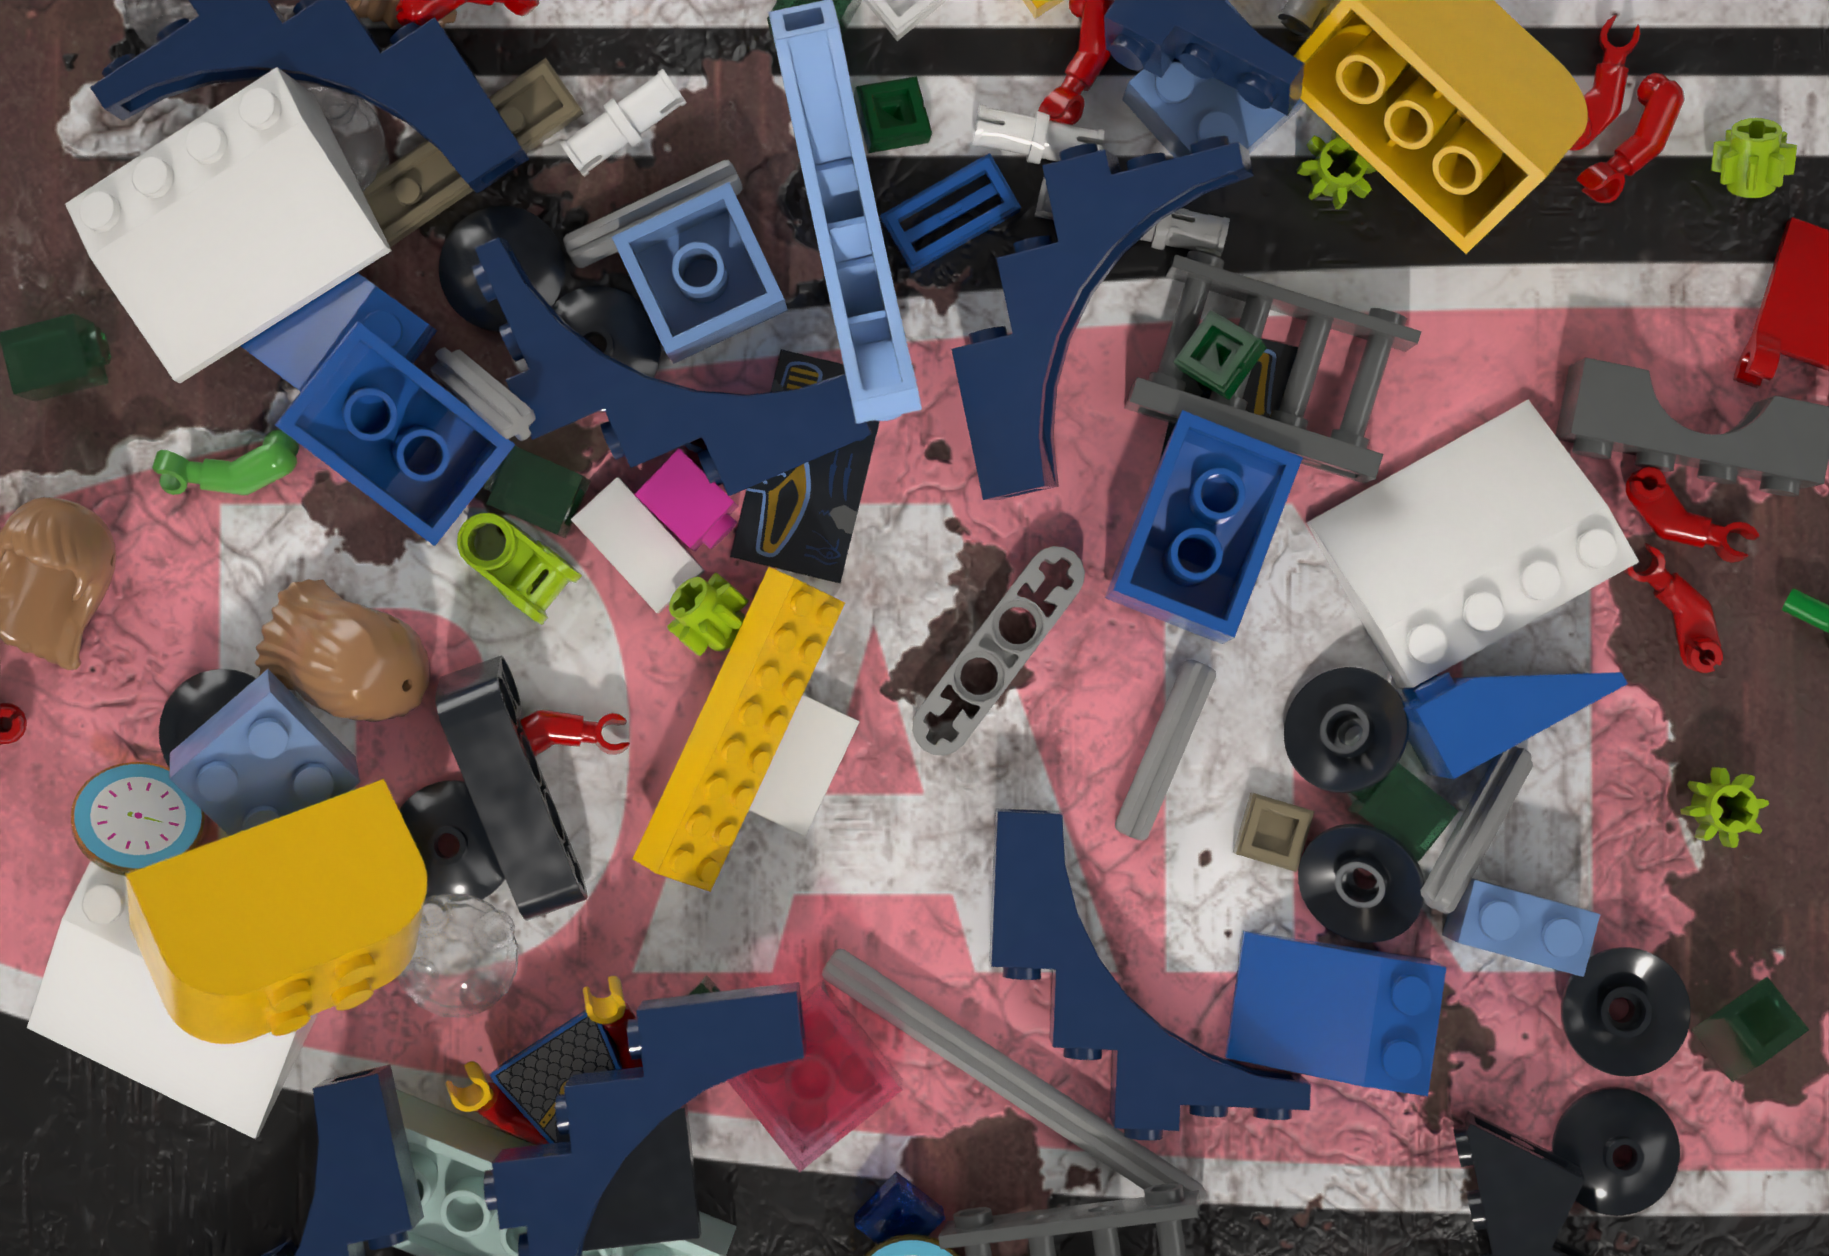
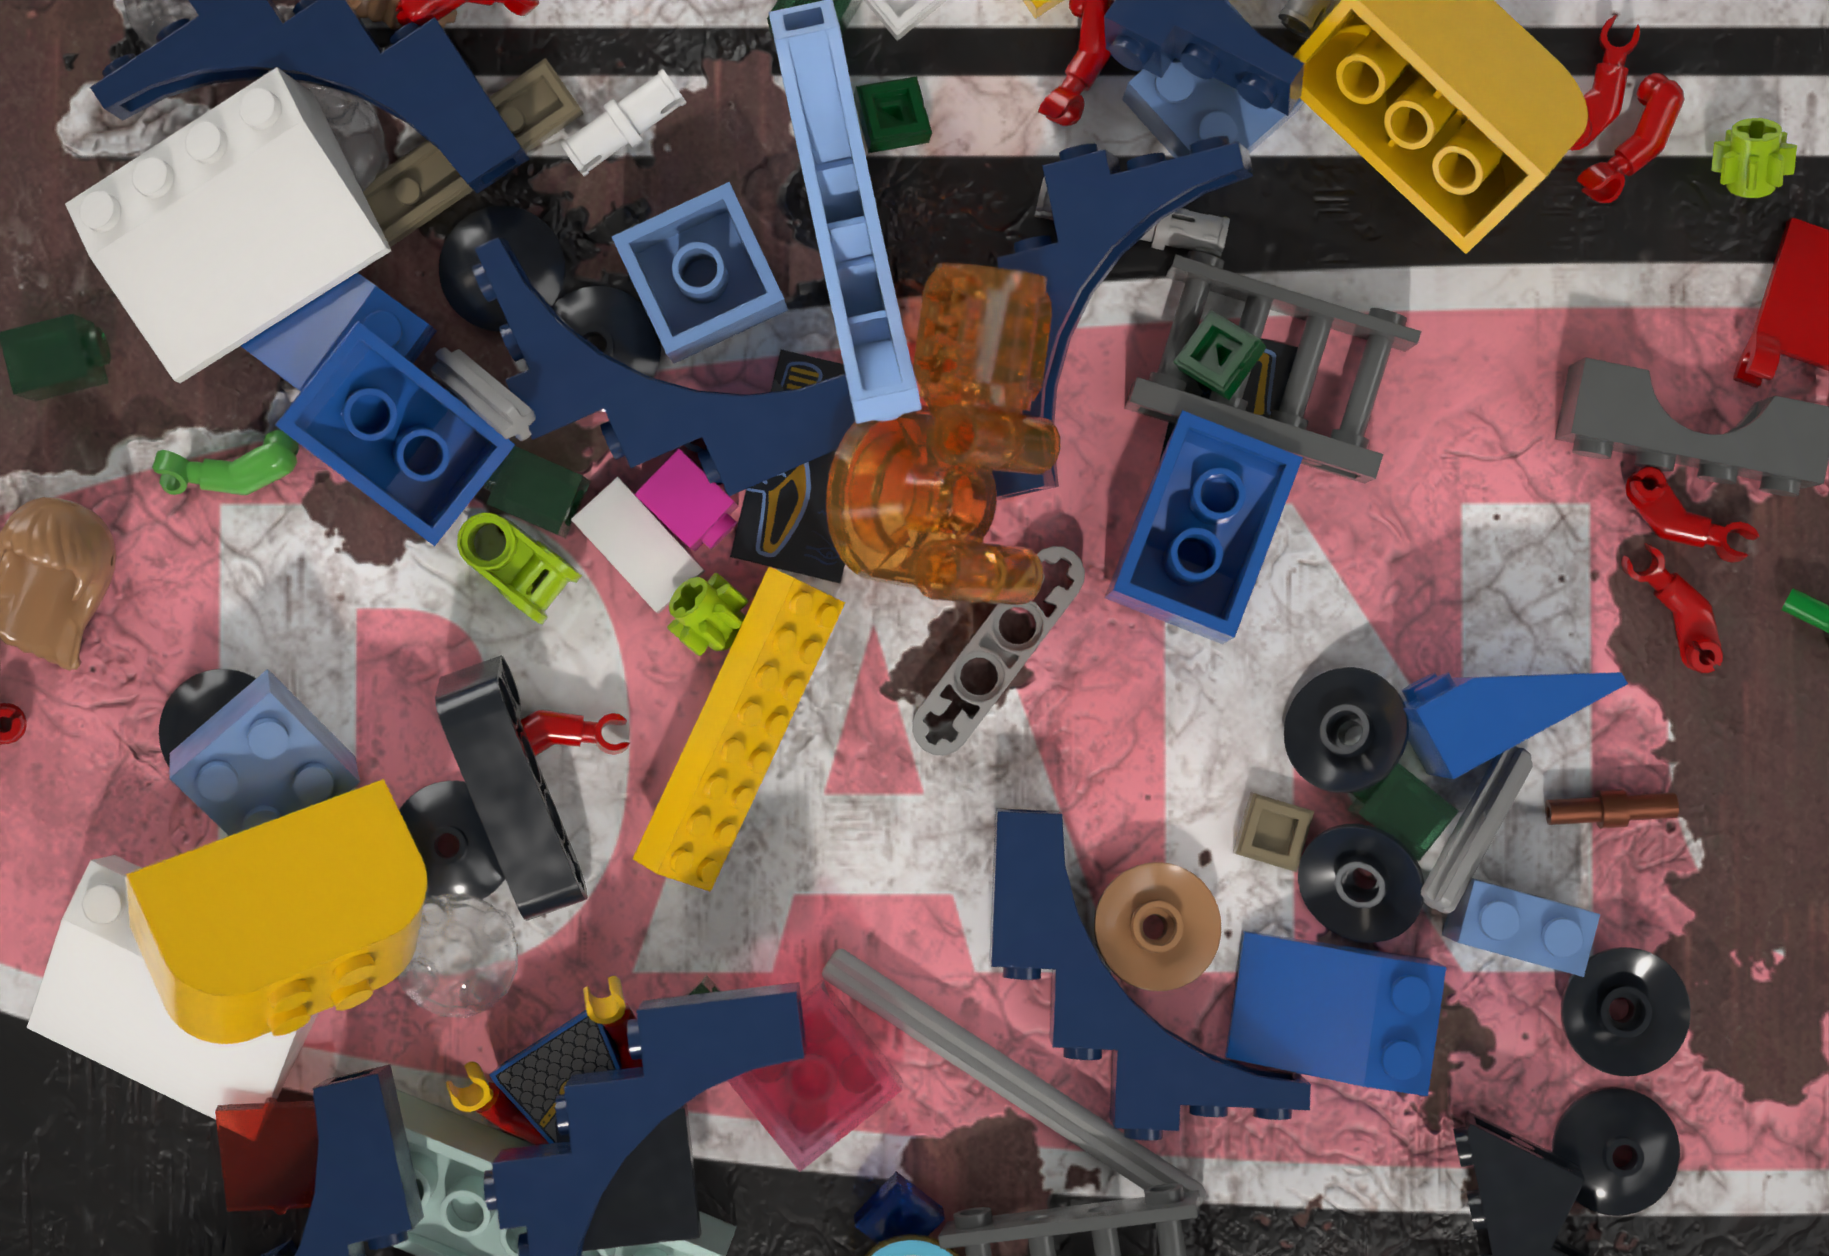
(134, 818): piece -> none
(268, 1154): none -> clear red piece
(343, 654): medium nougat piece -> none
(595, 239): light grey axle -> none
(804, 765): white tile -> none
(920, 489): none -> clear orange piece
(997, 187): blue tile -> none
(1030, 135): white pin -> none
(1165, 749): light grey axle -> none
(1188, 918): none -> medium nougat dish
(1327, 183): lime gear -> none
(1470, 544): white slope -> none
(1611, 808): none -> copper bar
(1740, 801): lime gear -> none
(1750, 1029): clear green brick -> none

